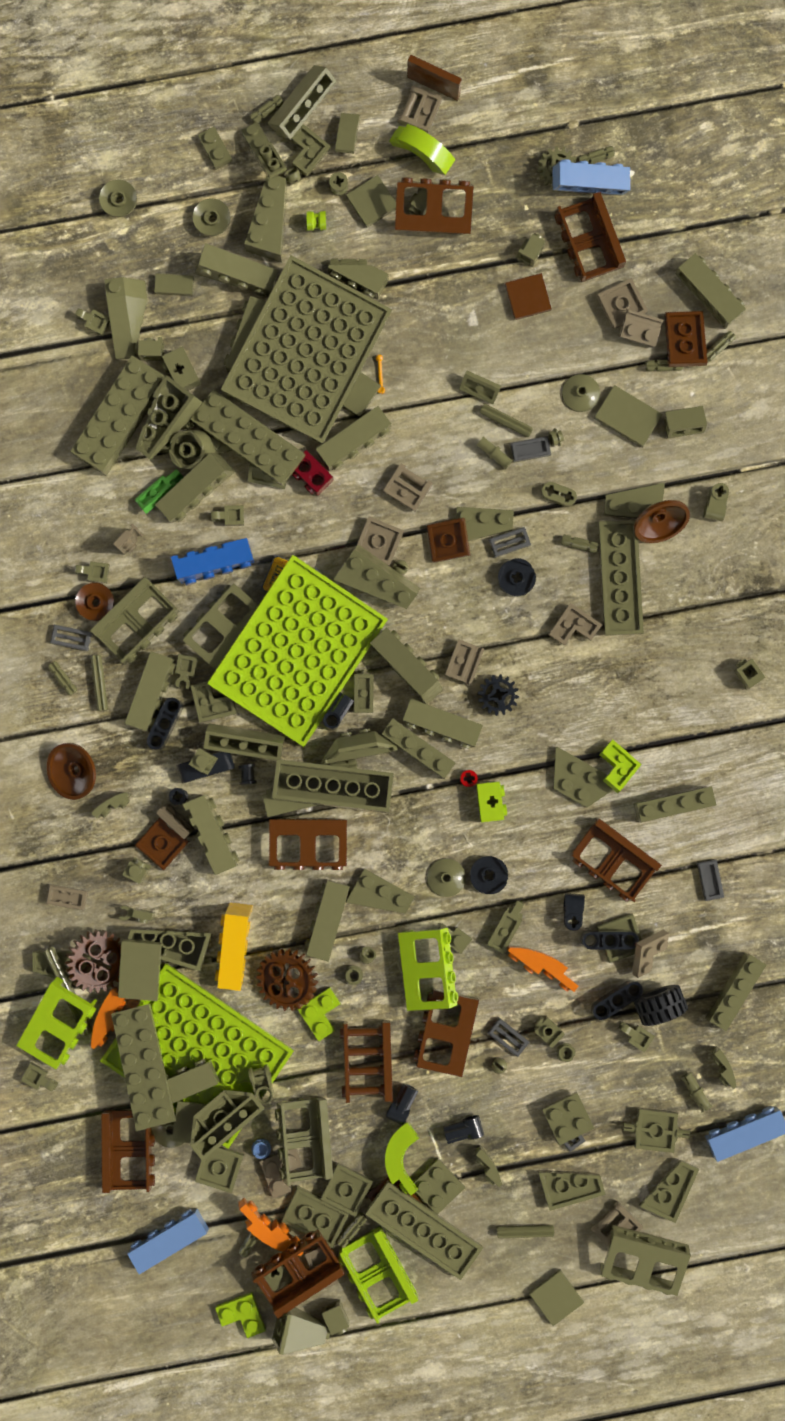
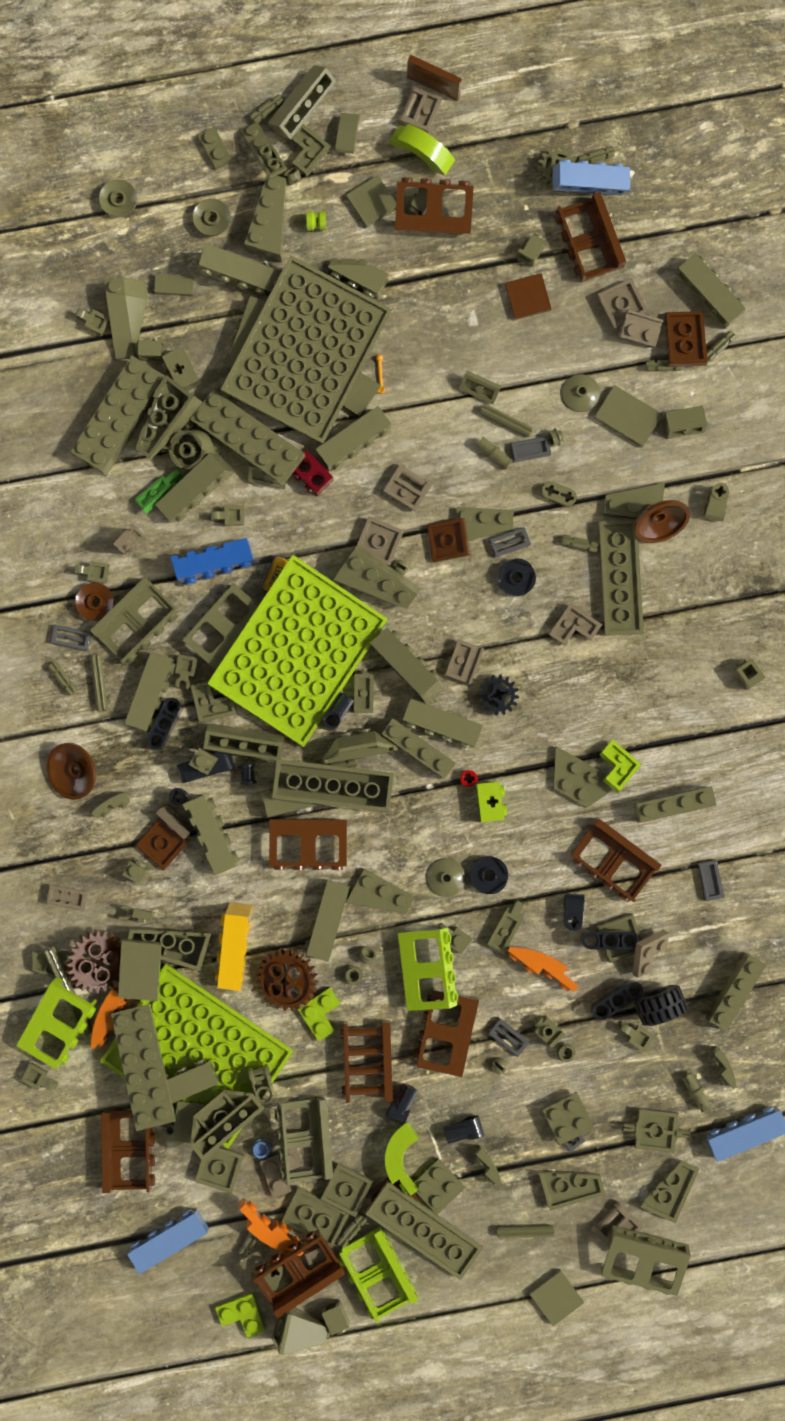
(338, 188): olive wheel -> none

